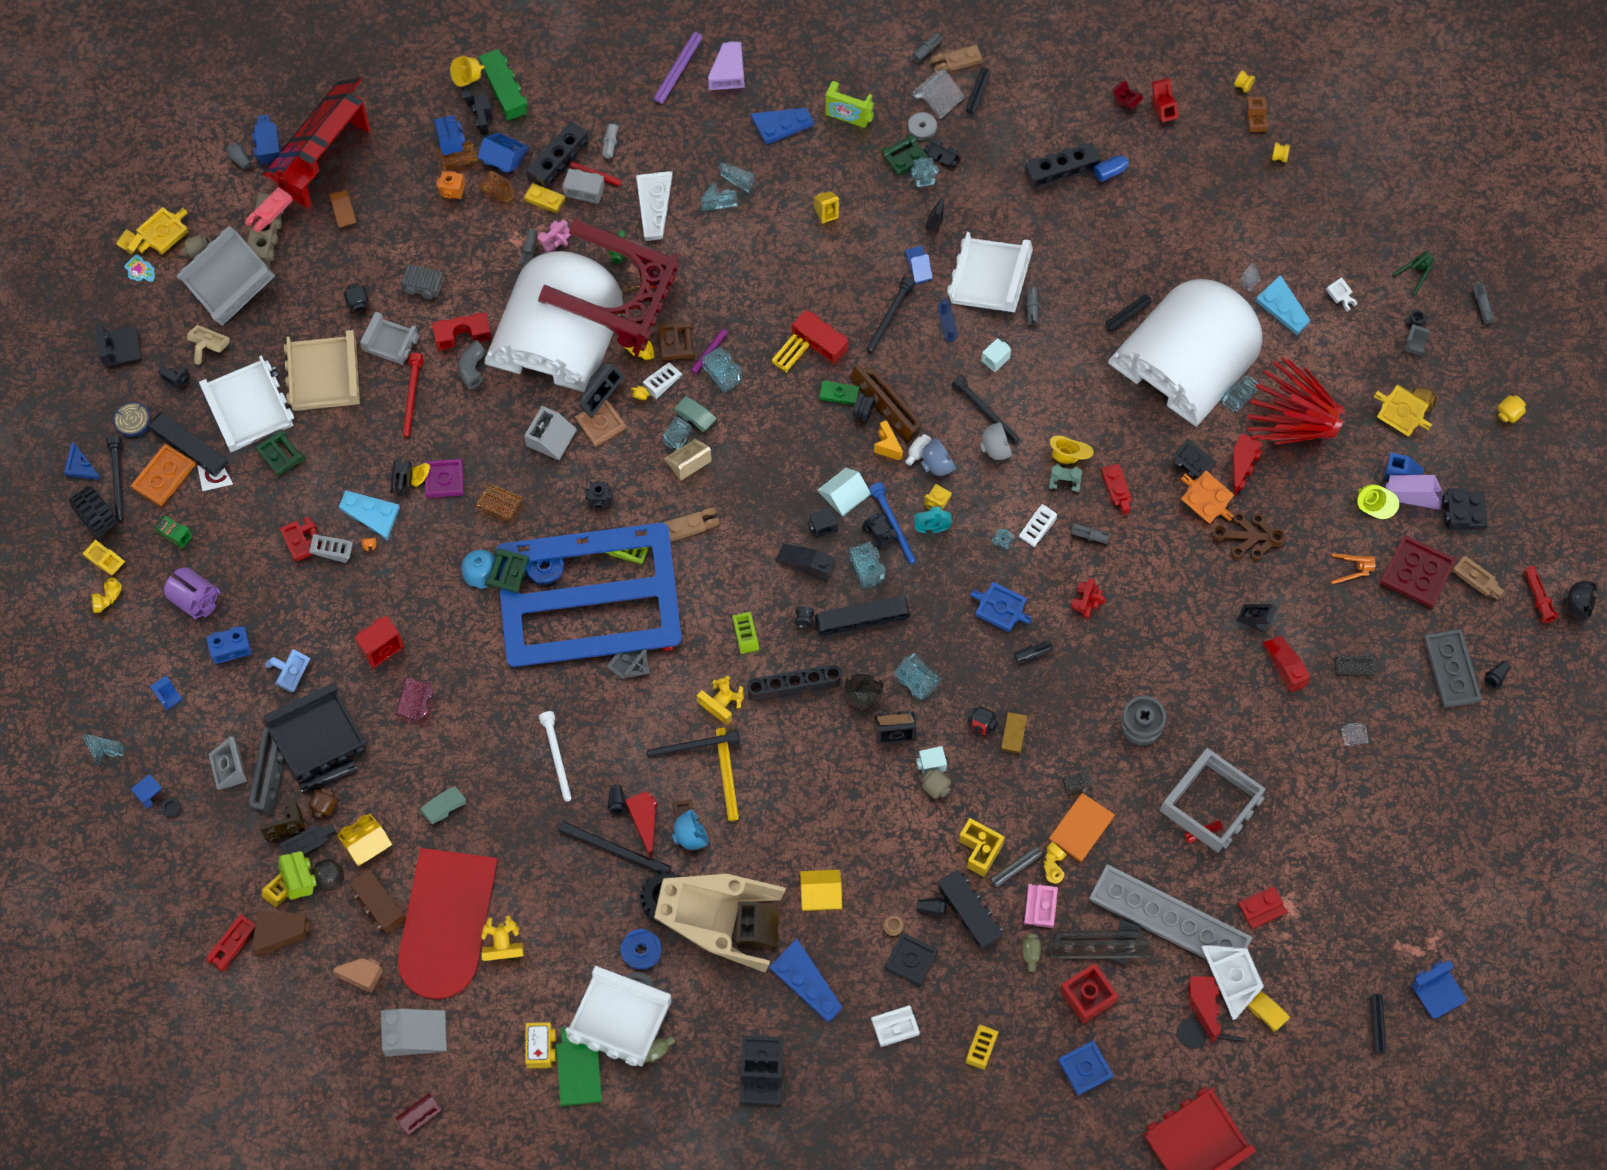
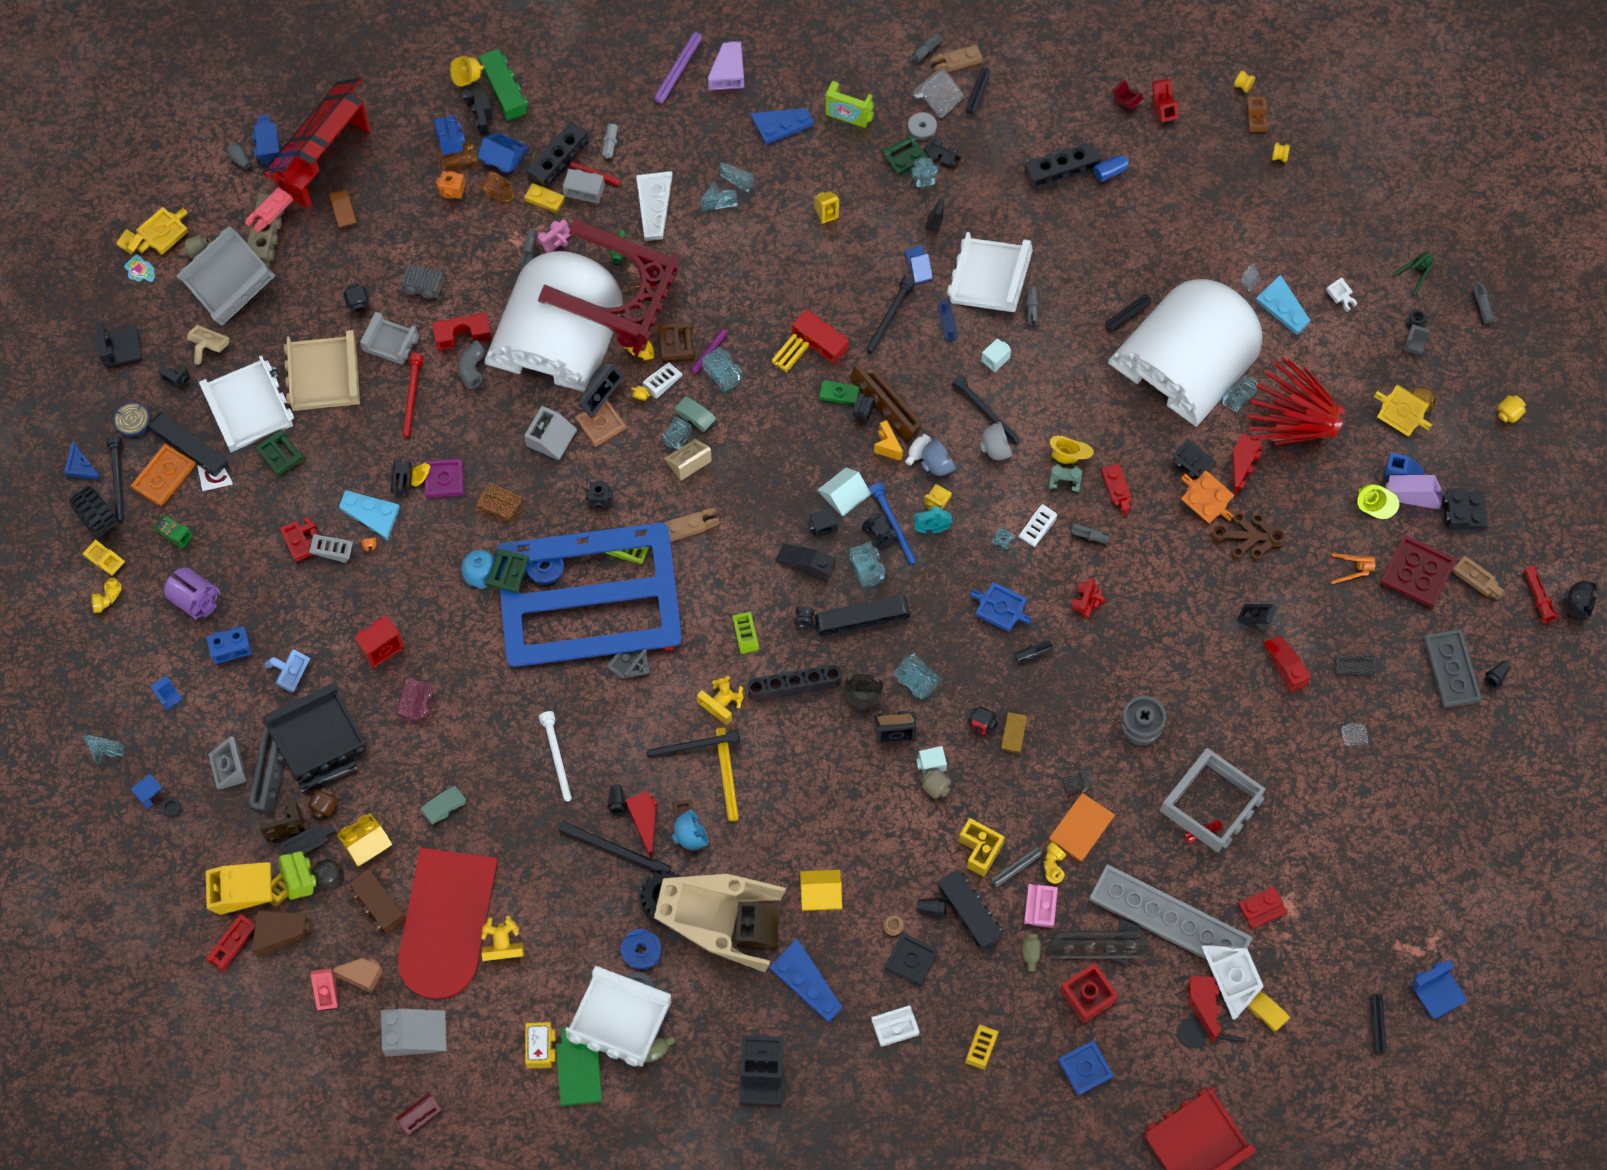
(238, 887): none -> yellow slope
(324, 989): none -> coral slope

